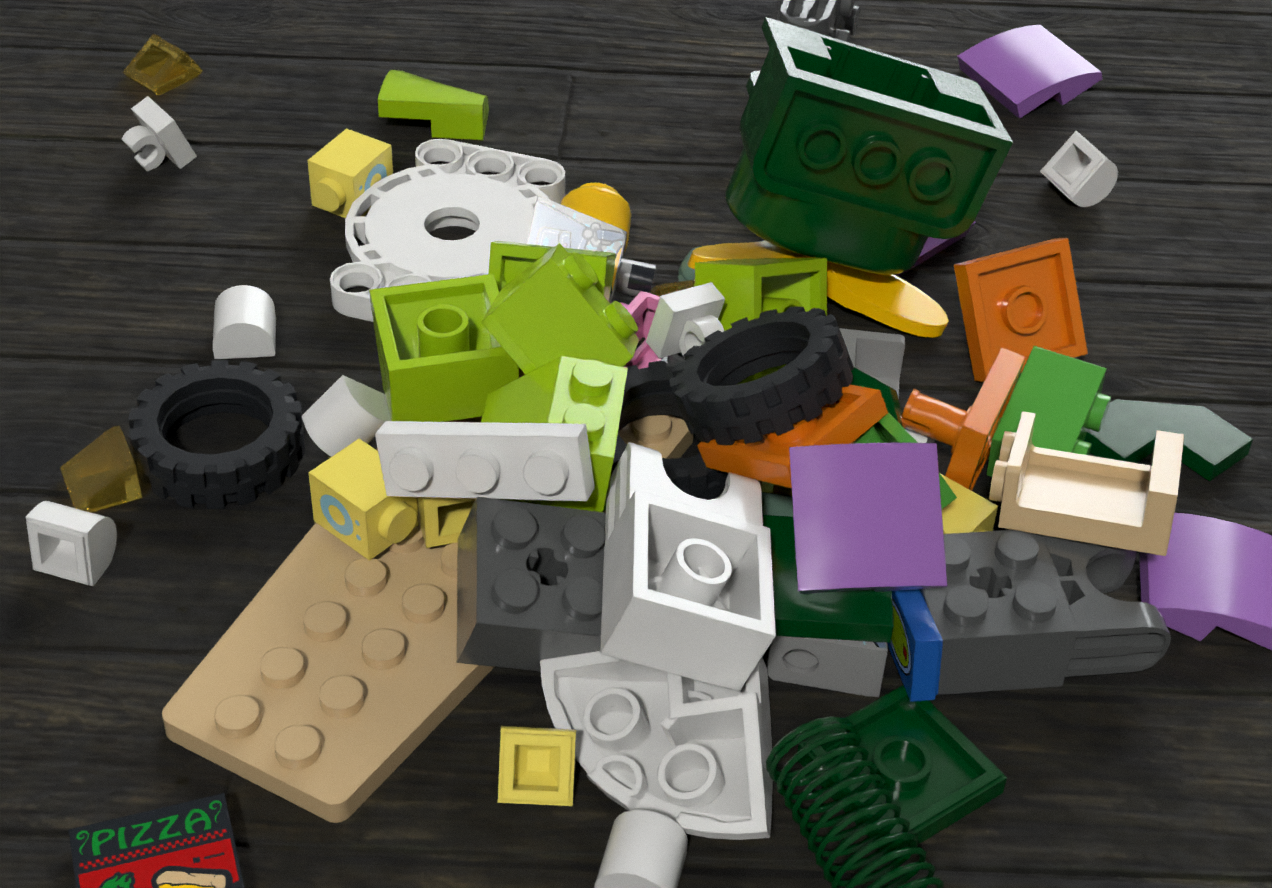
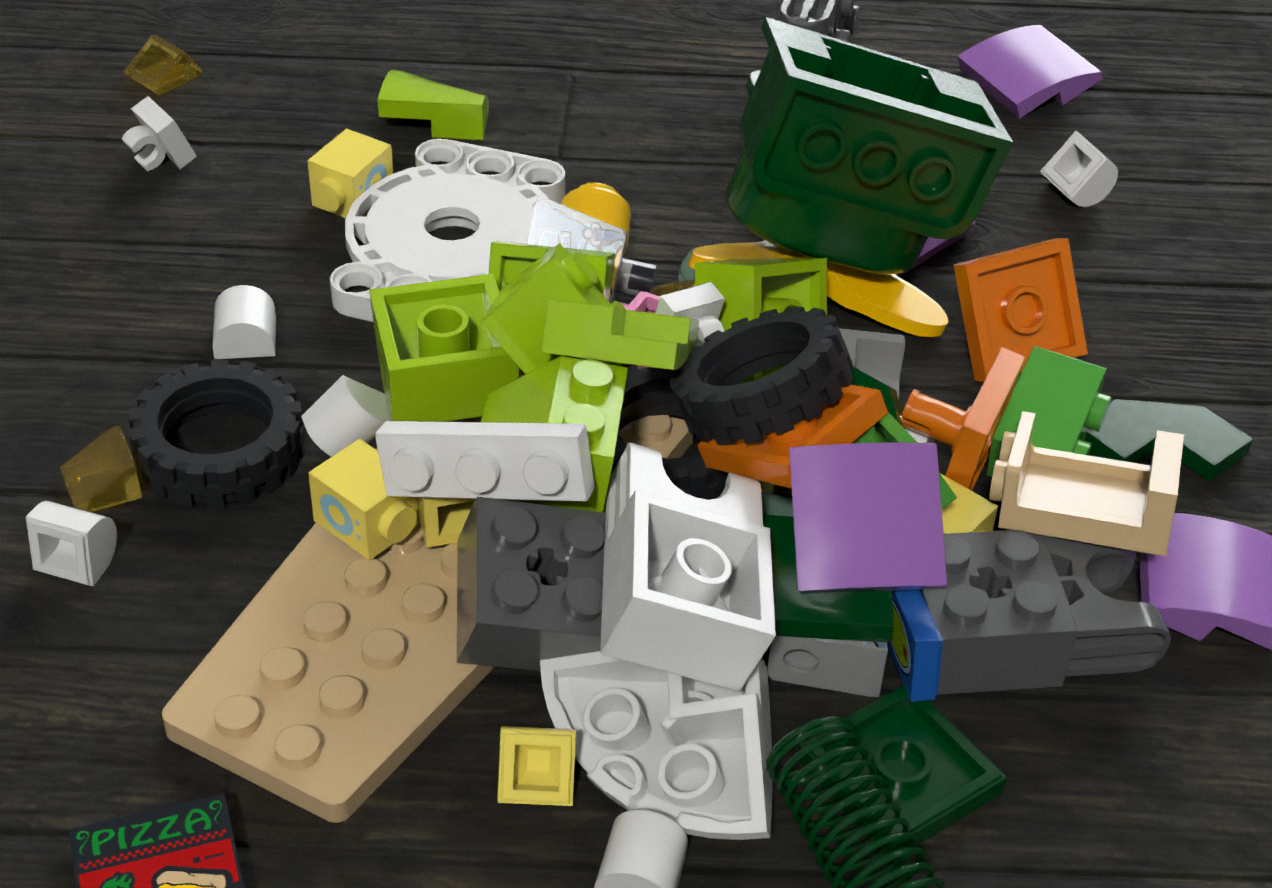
(618, 334): none -> lime slope

